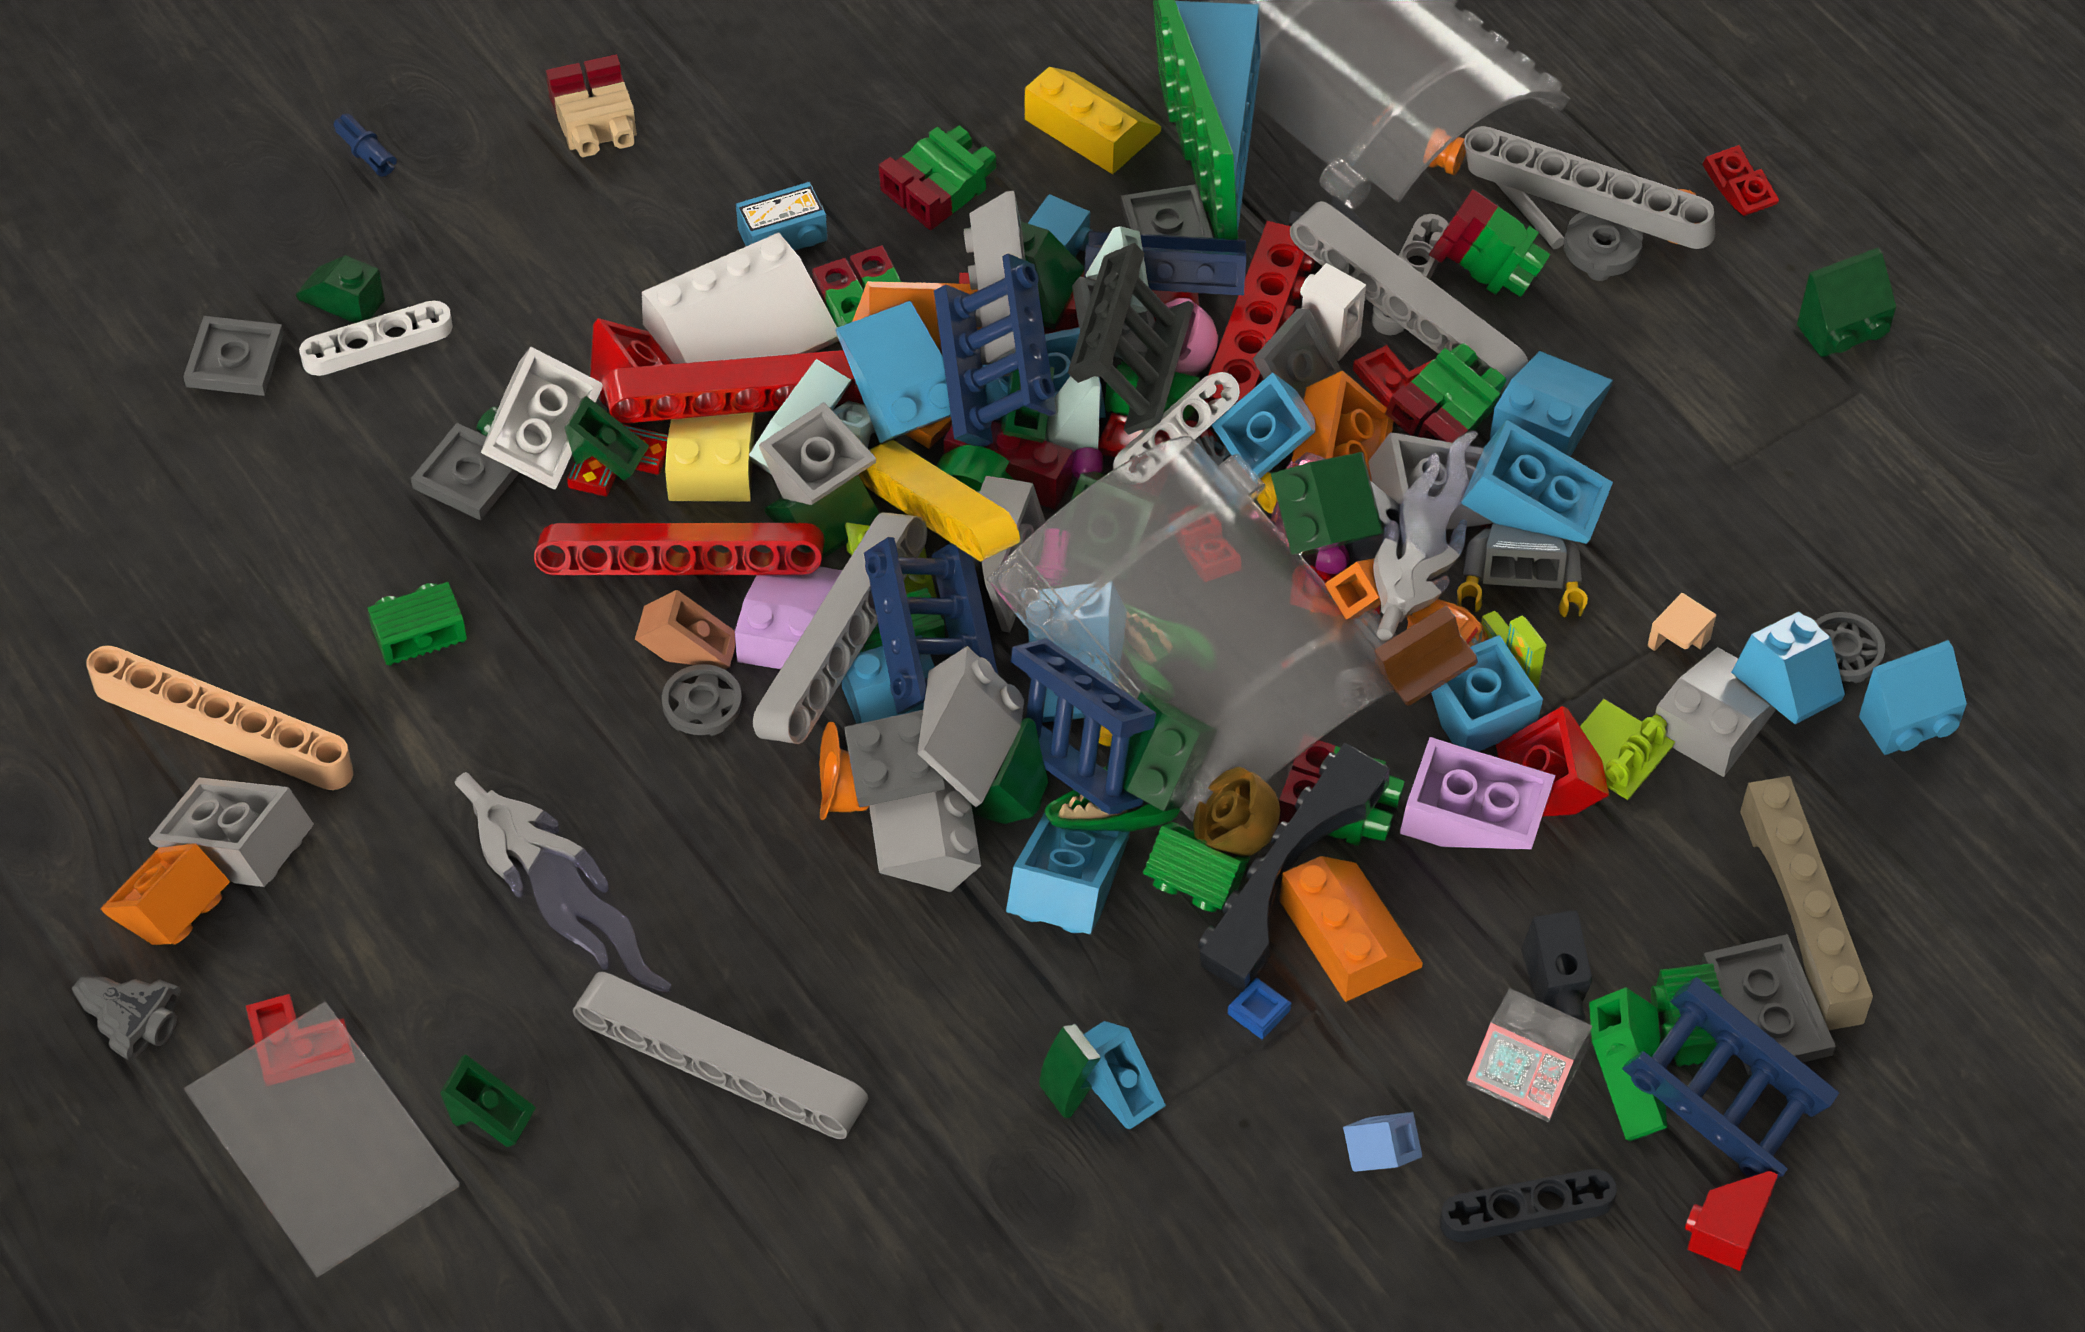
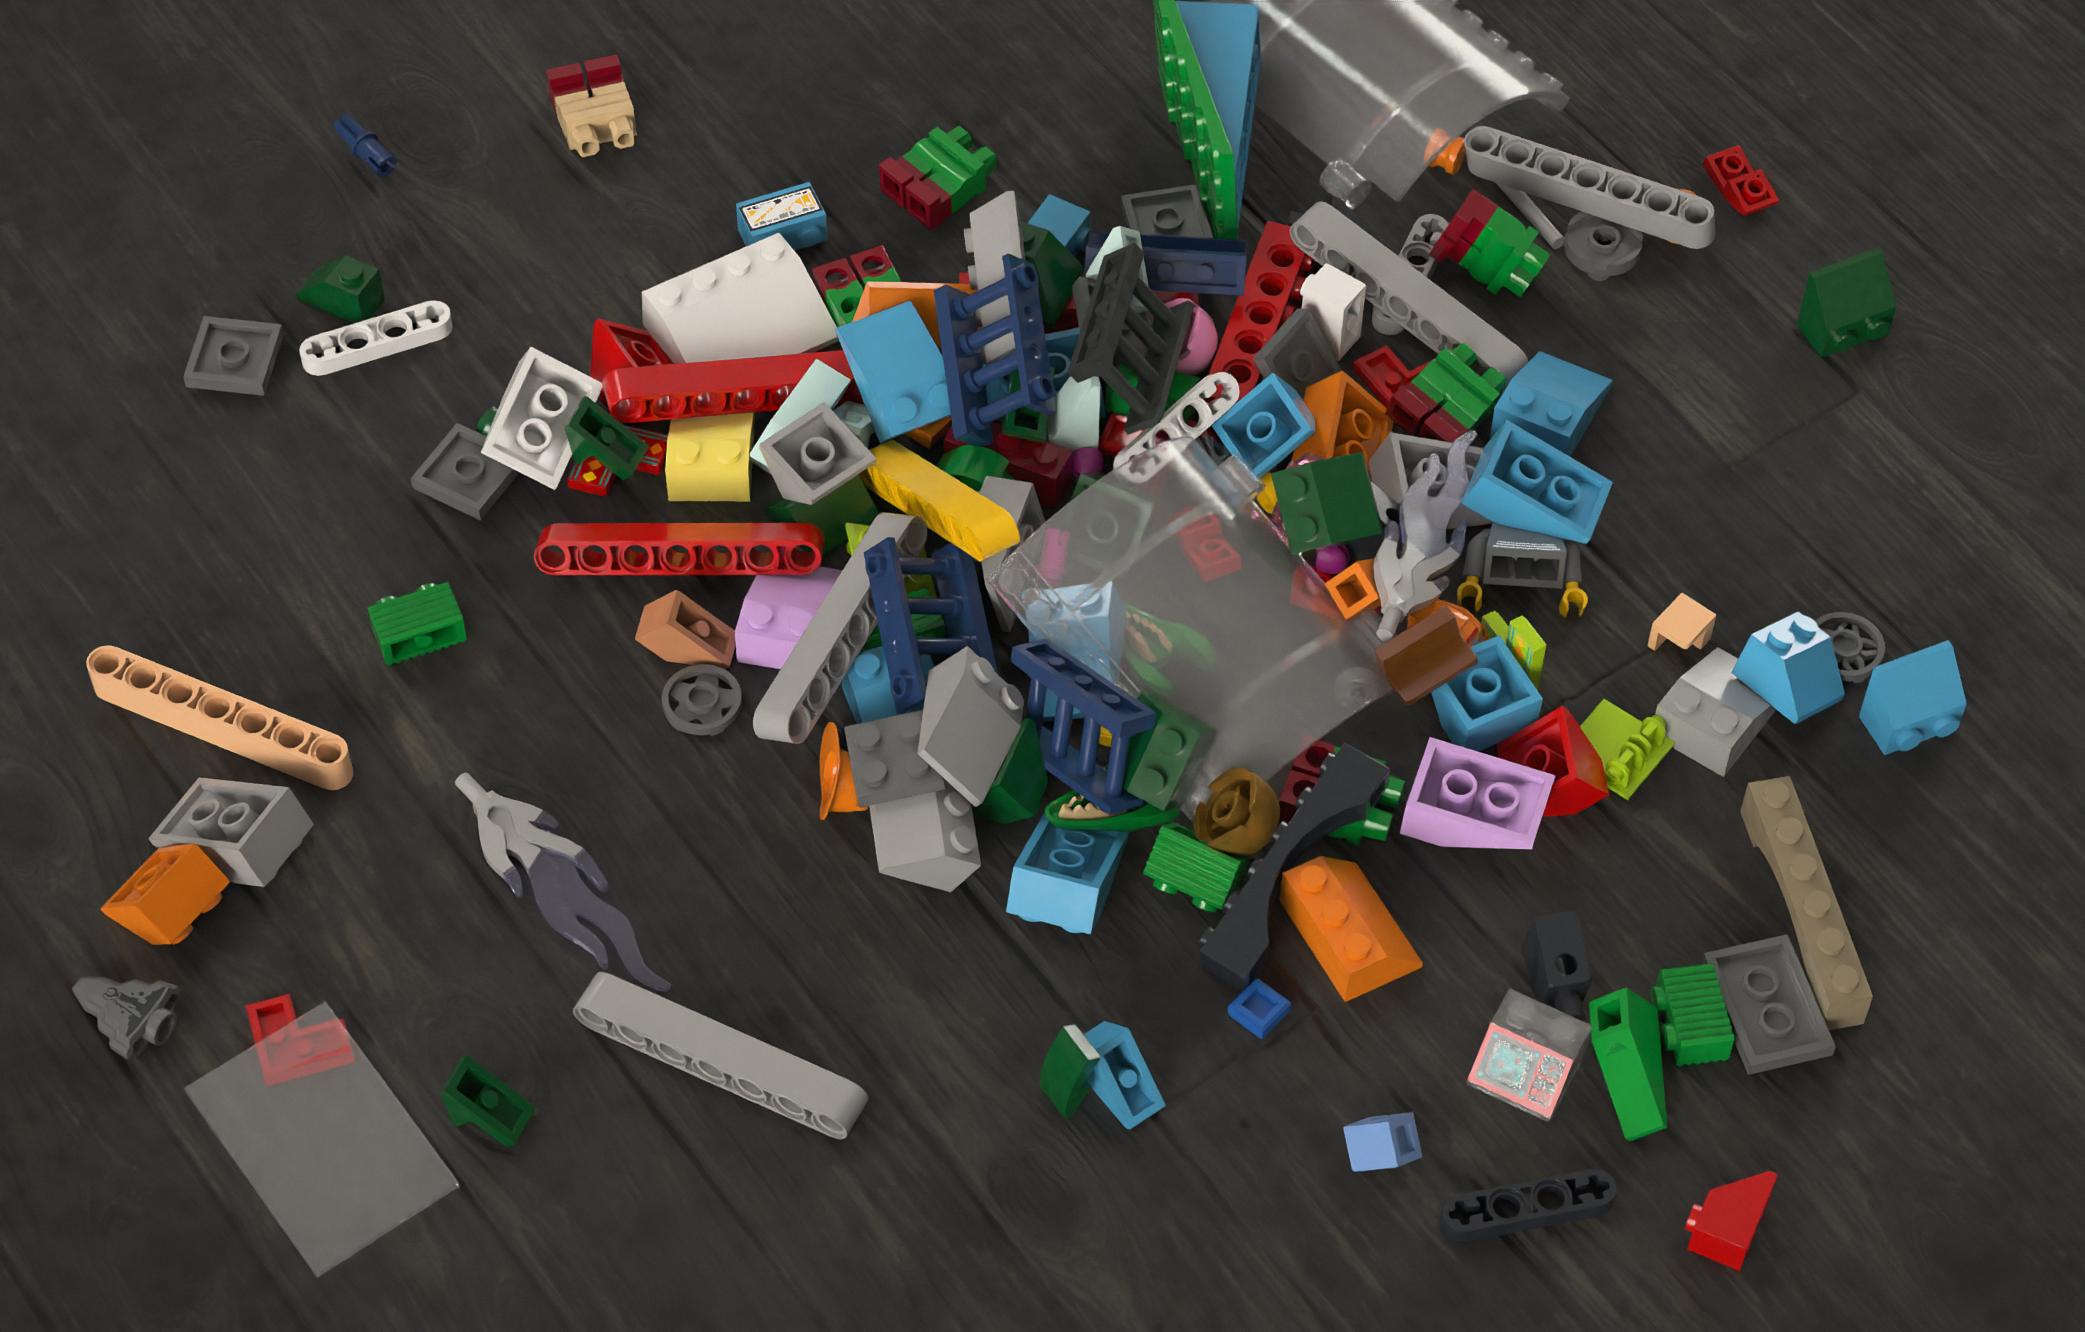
(1087, 118): yellow slope -> none
(1768, 1063): dark blue fence -> none

